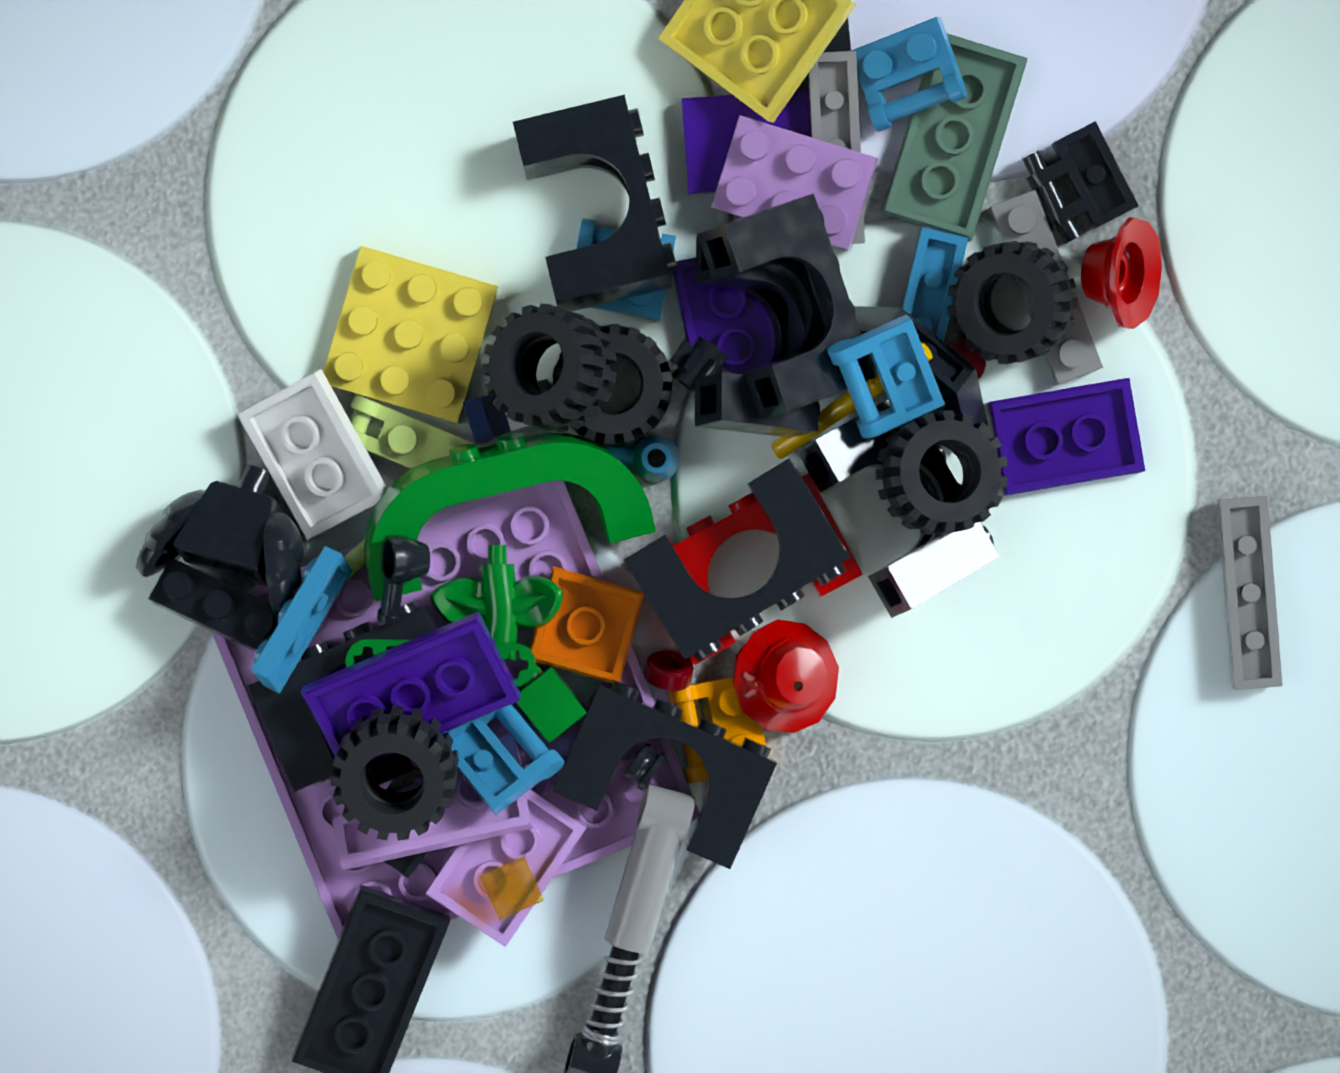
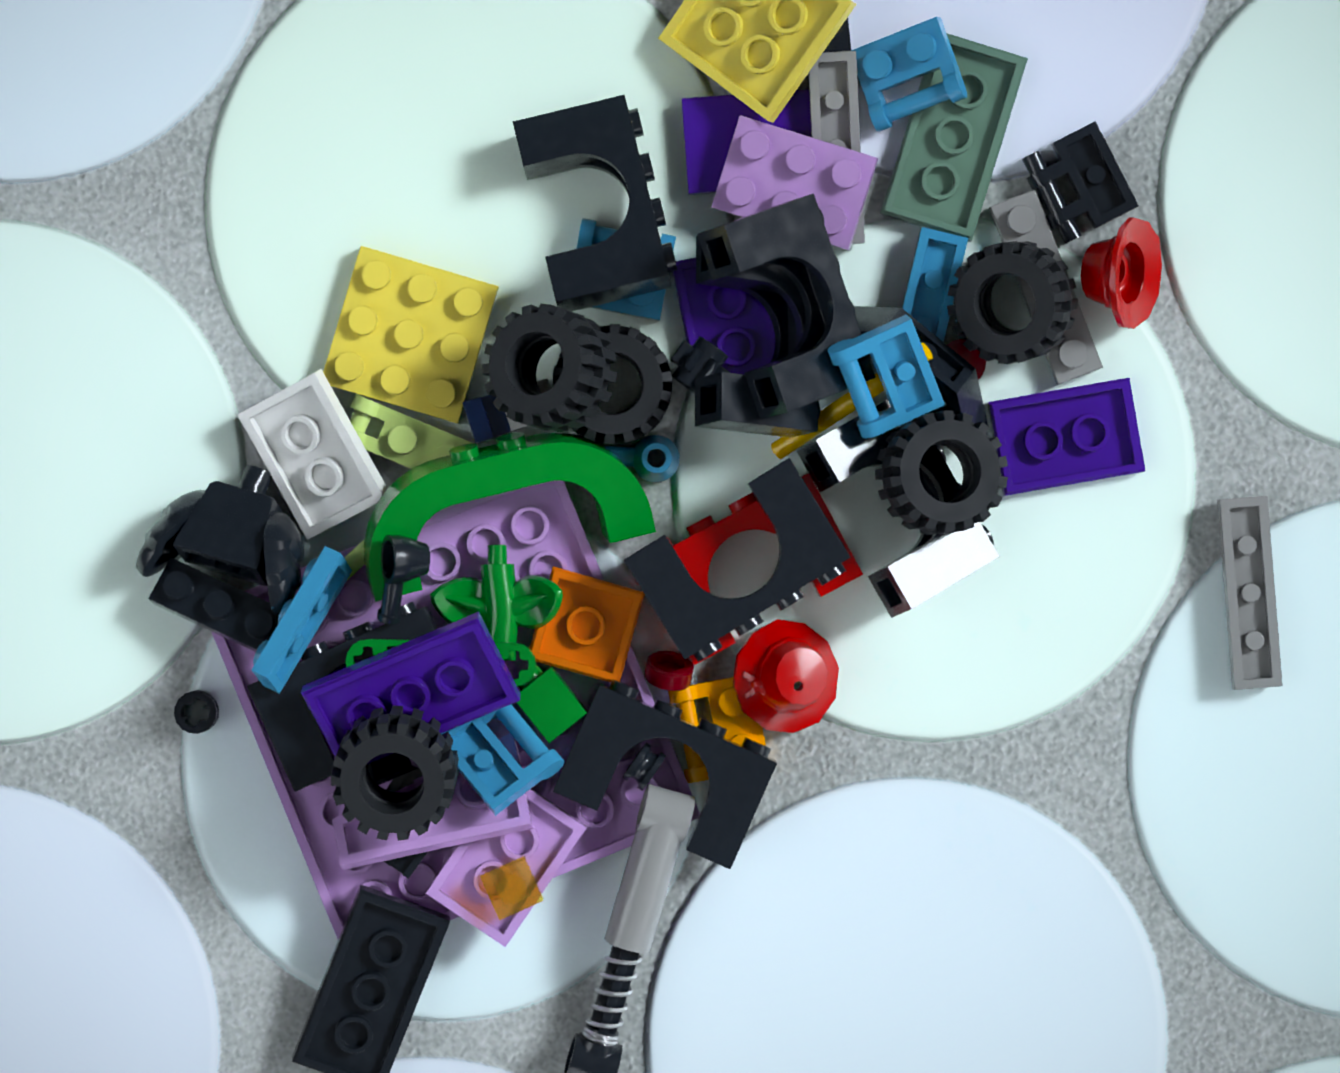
(190, 699): none -> black bush

